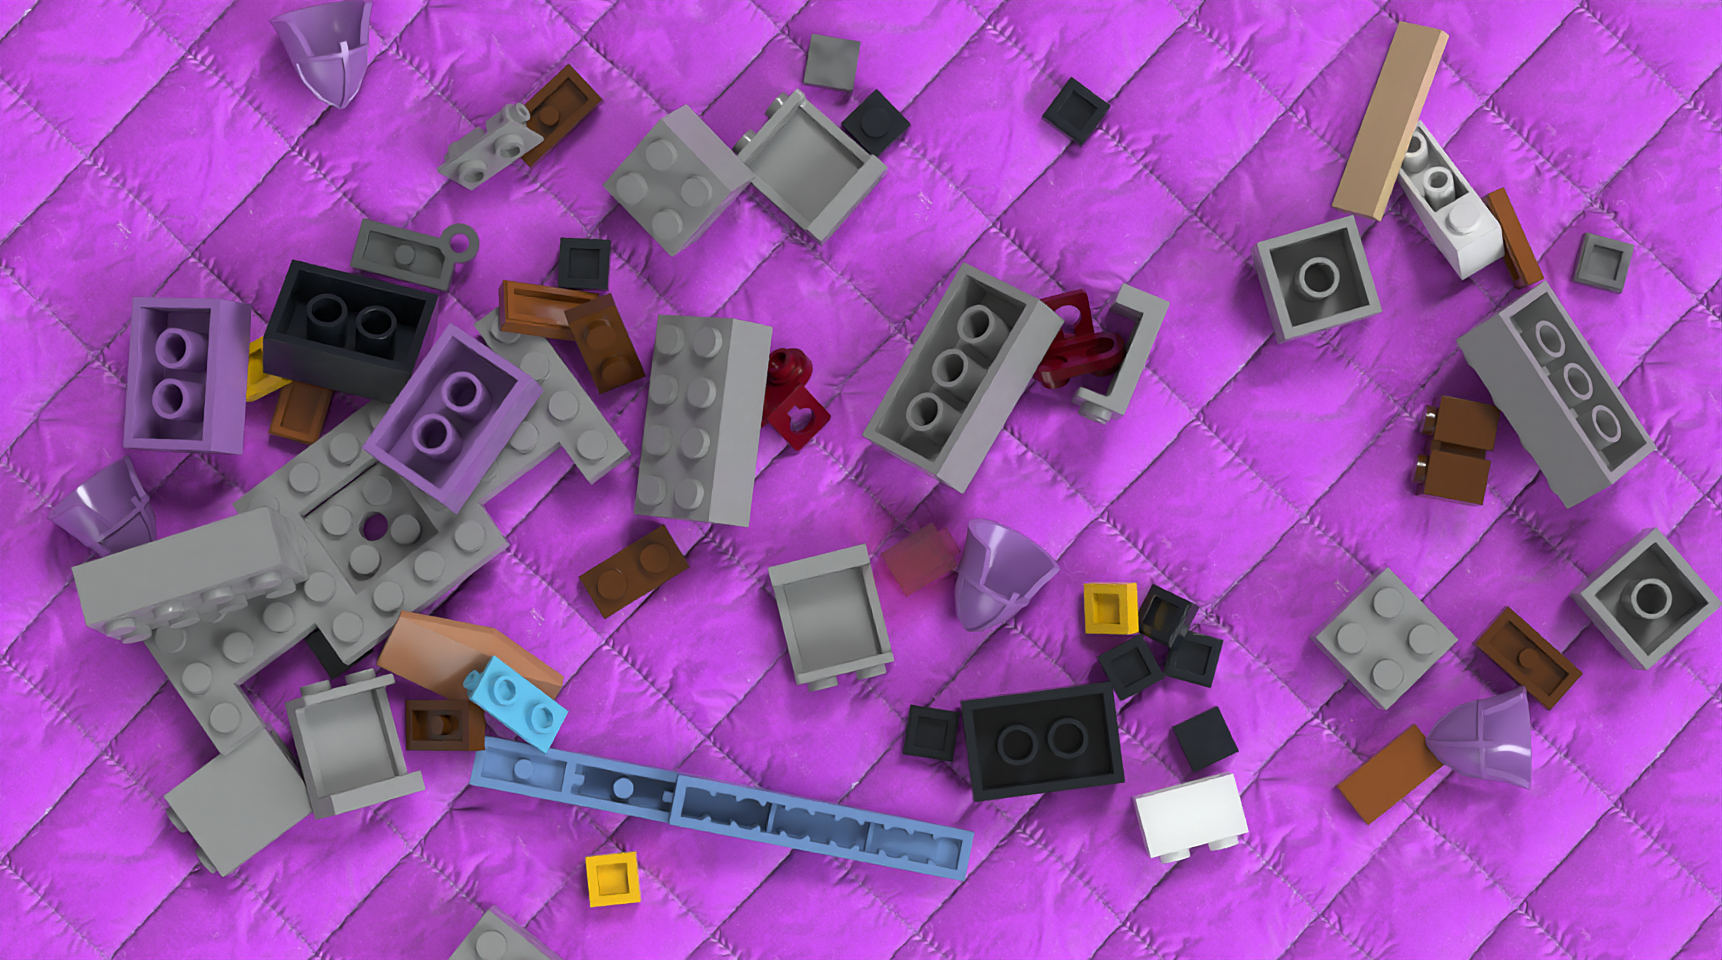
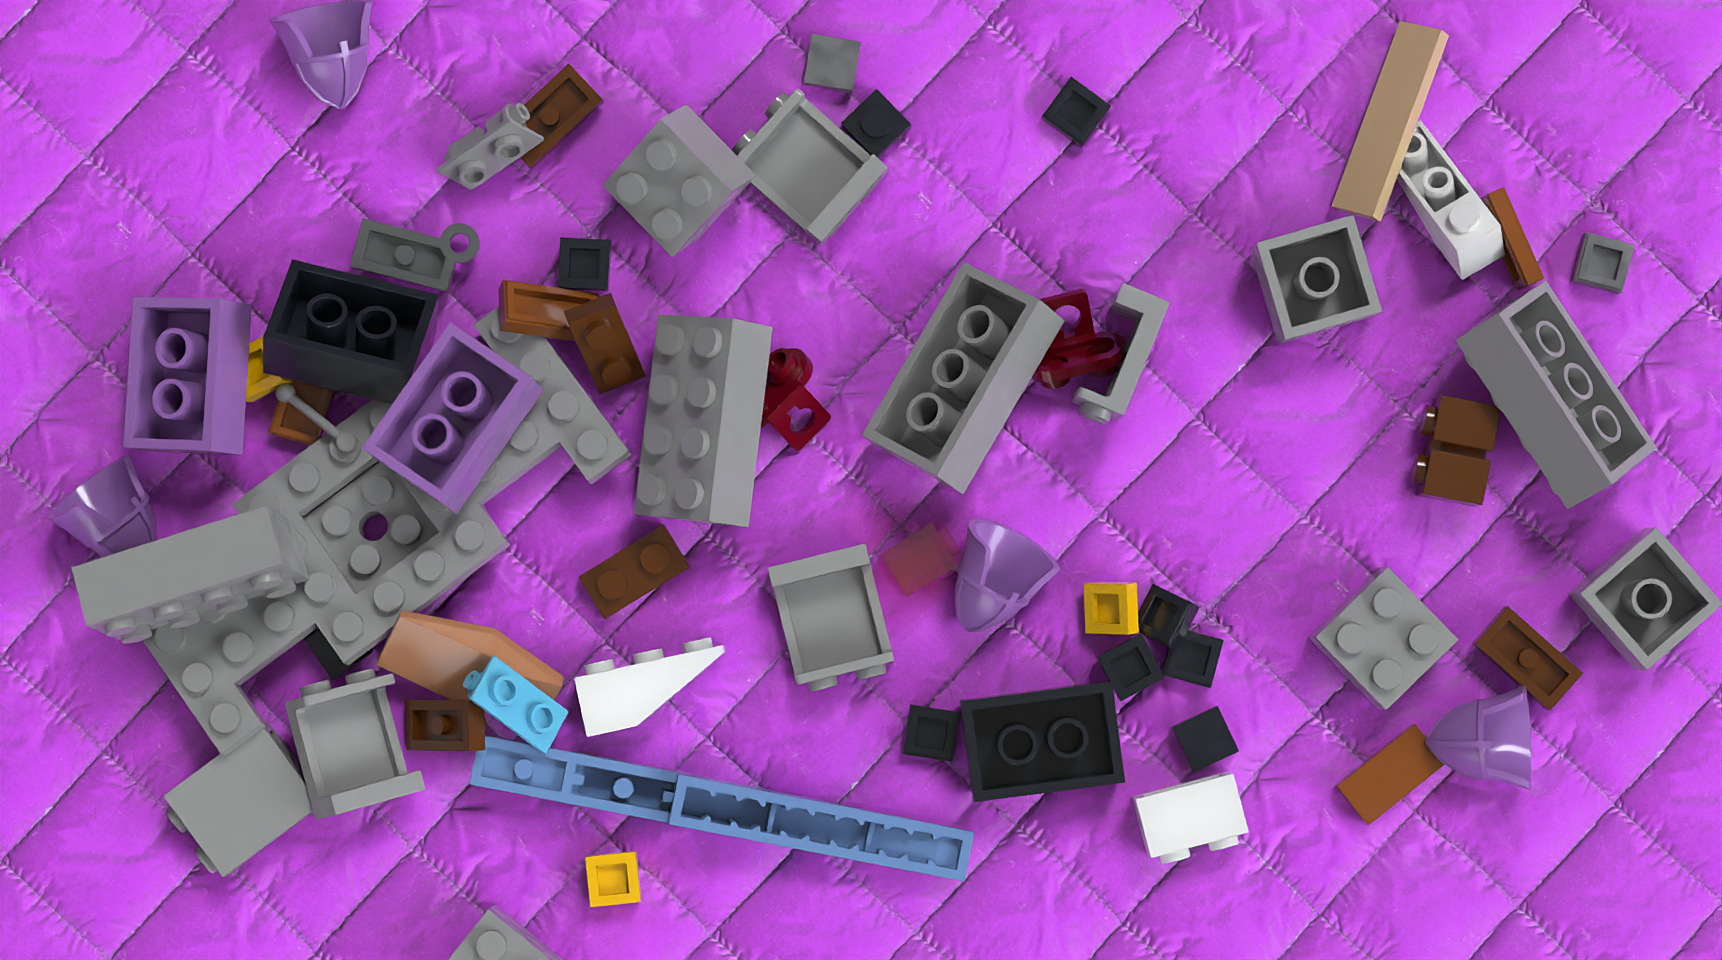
(345, 441): none -> light grey hinge
(630, 694): none -> white slope

